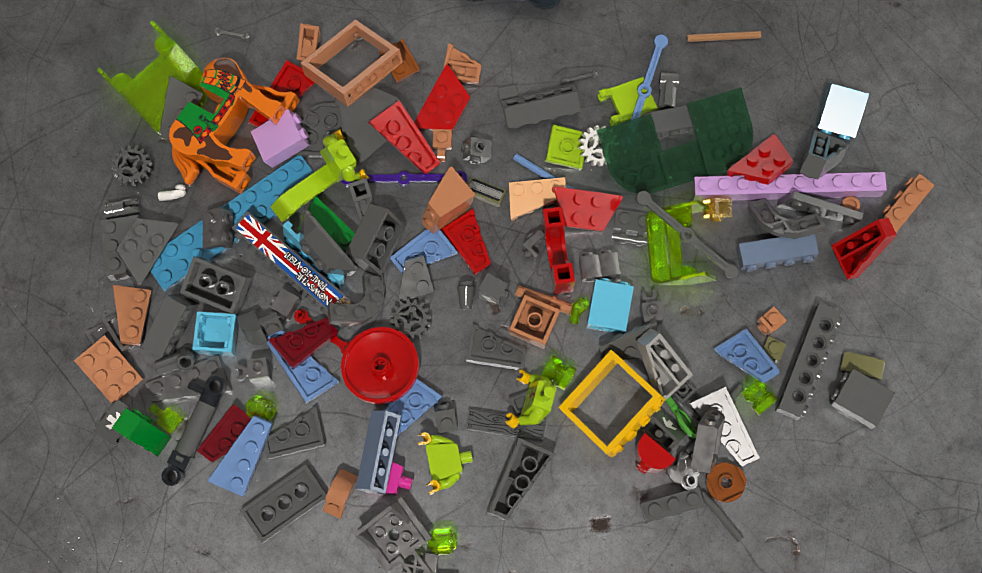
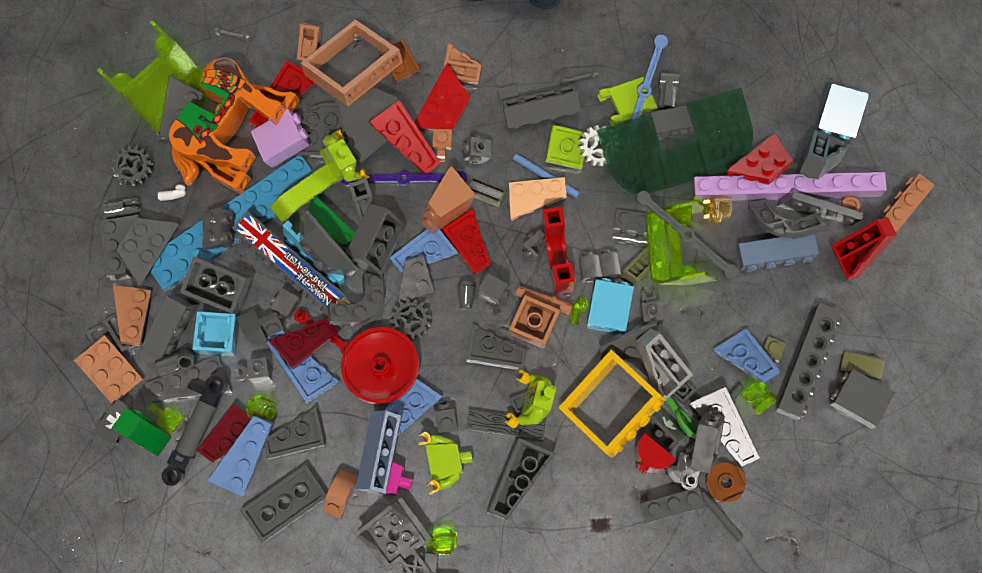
(565, 373): clear neon green wheel -> none
(586, 208): wing -> none
(630, 275): none -> olive slope
(723, 36): medium nougat bar -> none
(770, 321): nougat bracket -> none

